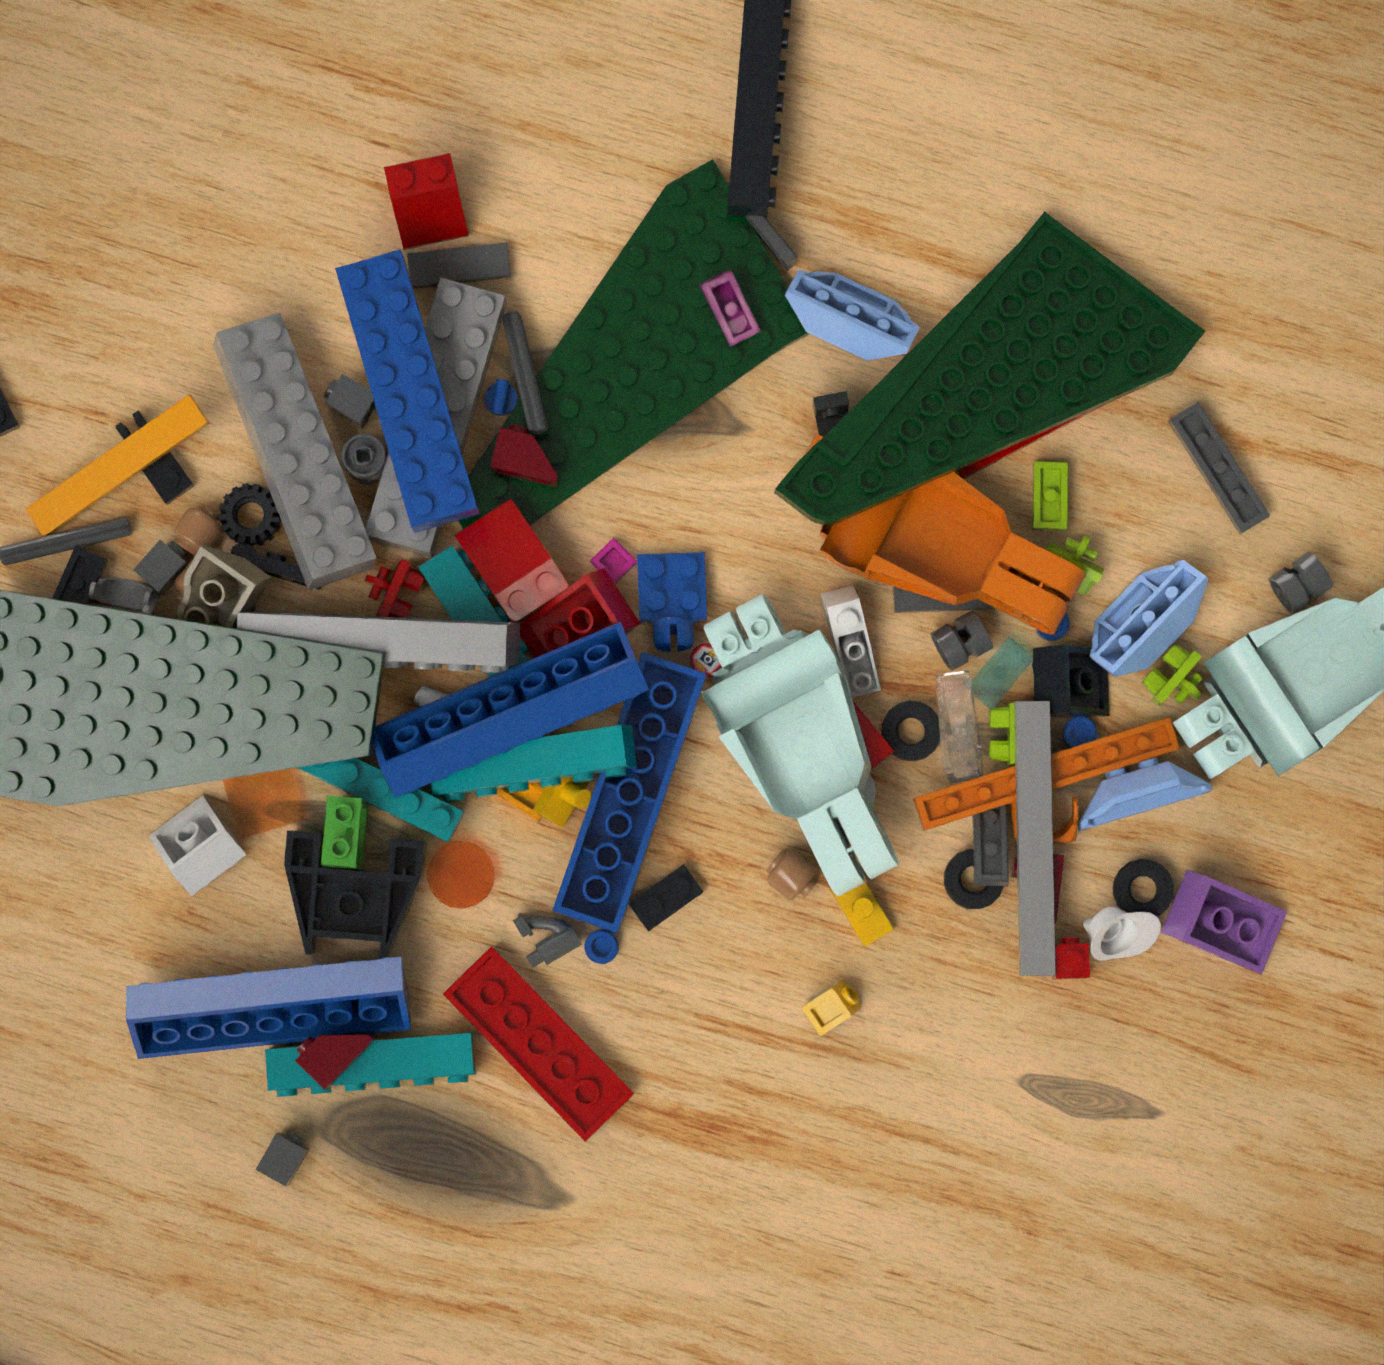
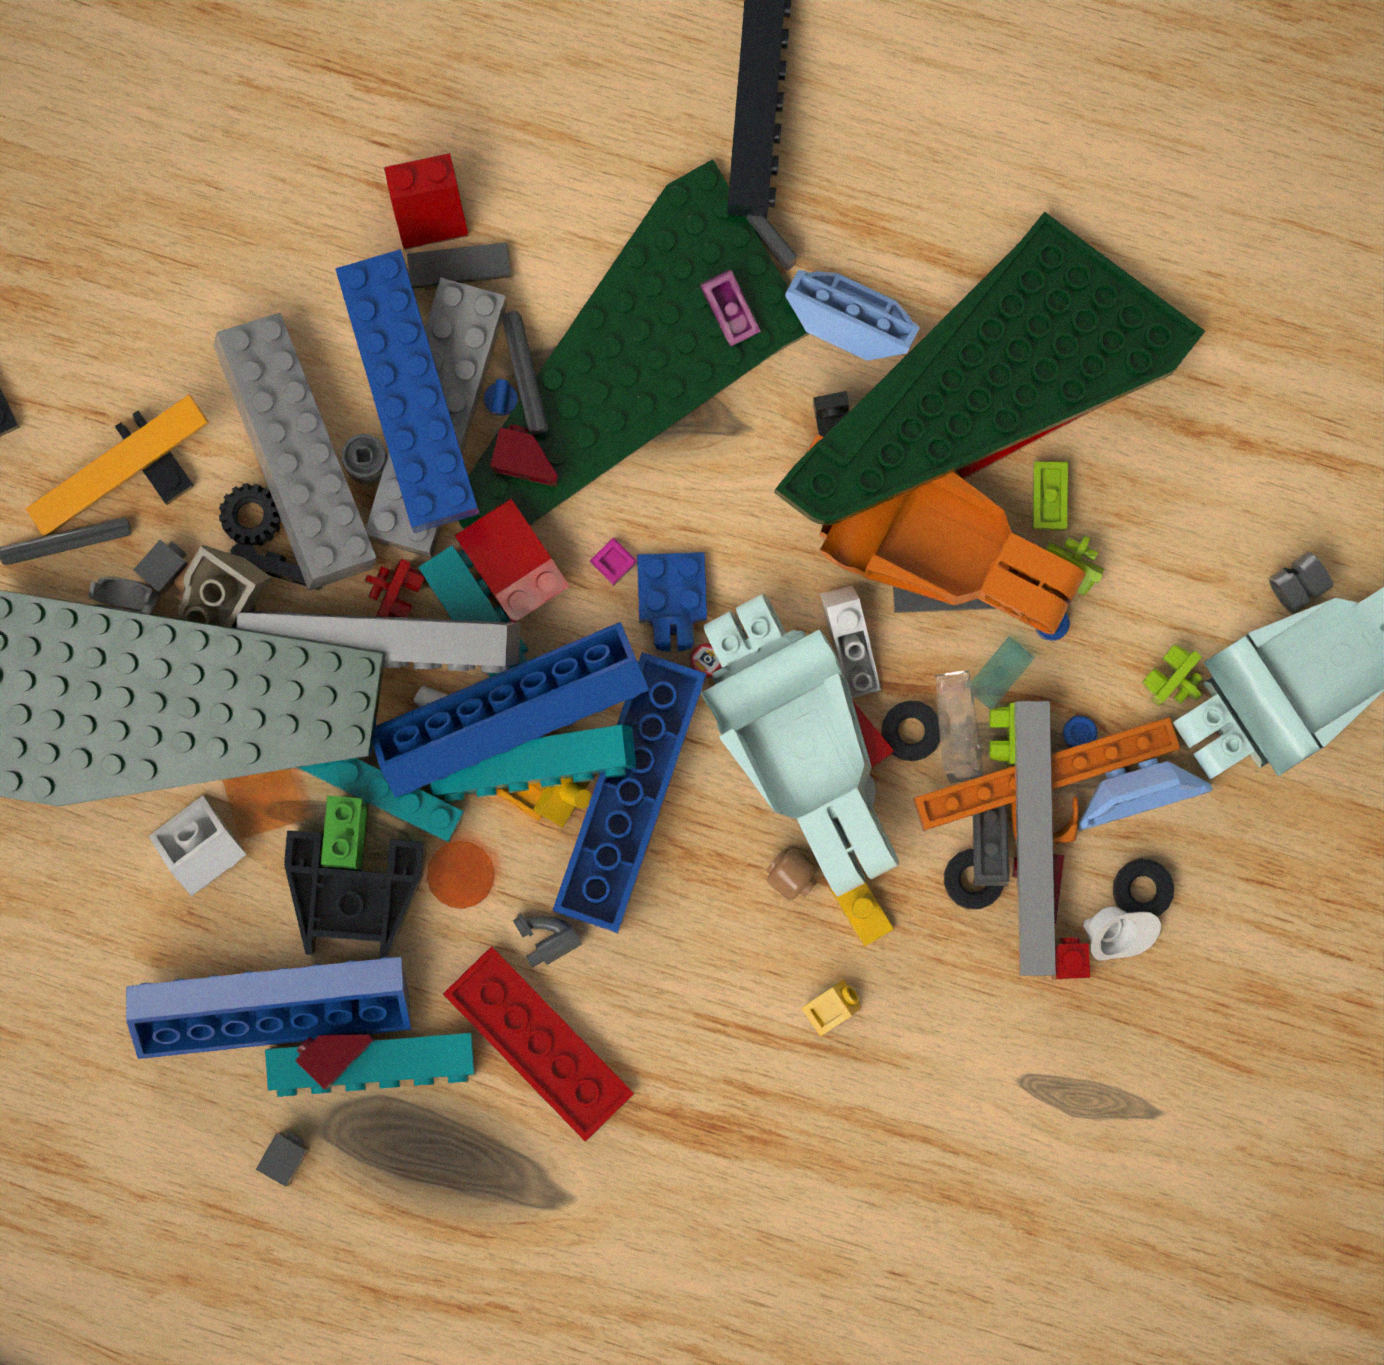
(78, 575): black plate -> none
(198, 529): medium nougat head -> none
(350, 400): dark grey brick -> none
(576, 613): red slope -> none
(601, 946): blue tile -> none
(666, 898): black plate -> none
(951, 647): dark grey wheel -> none
(1070, 681): black slope -> none
(1147, 618): light blue wedge -> none
(1219, 468): dark grey plate -> none
(1224, 921): medium lavender slope -> none

